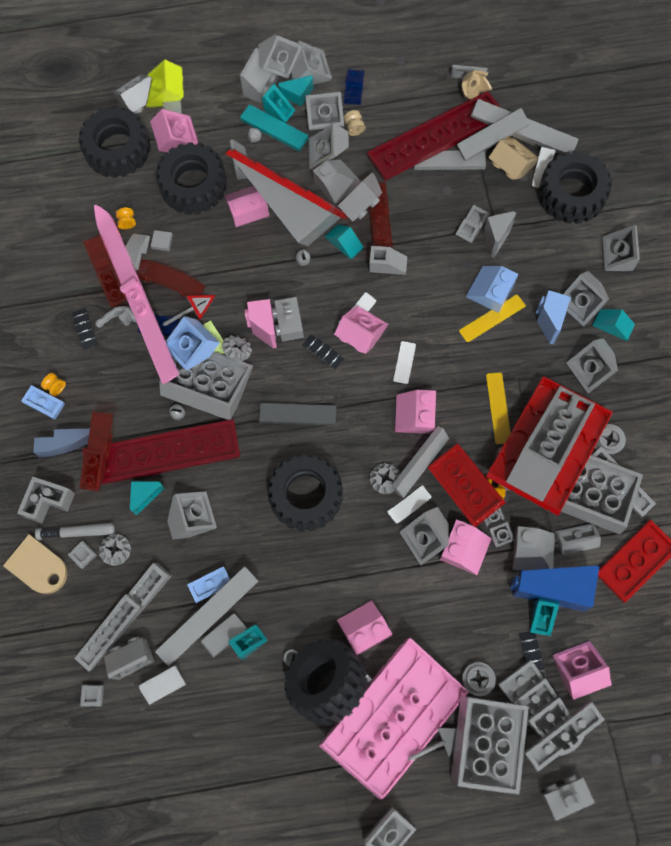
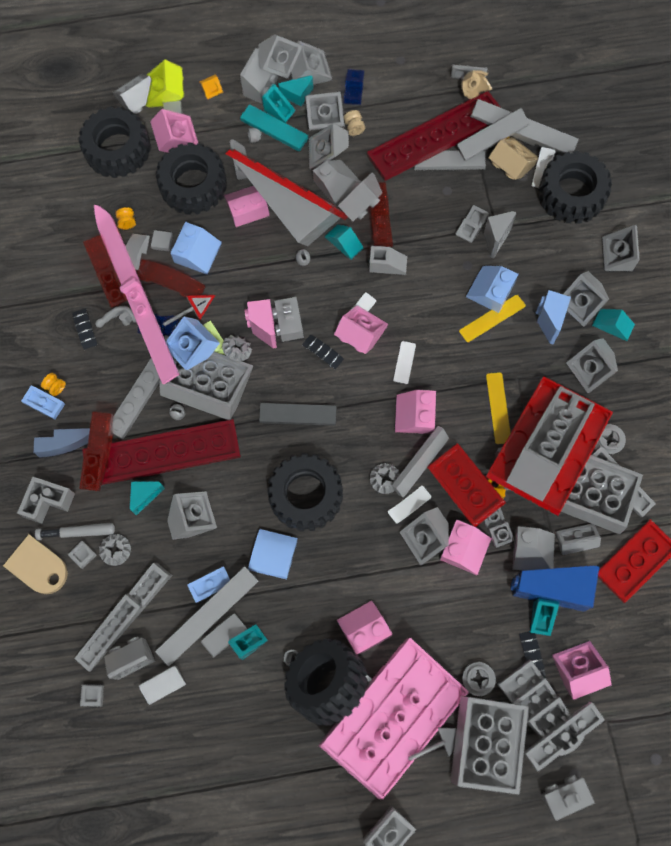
(135, 400): none -> light grey plate
(195, 248): none -> light blue slope
(211, 86): none -> light orange tile
(272, 554): none -> light blue slope

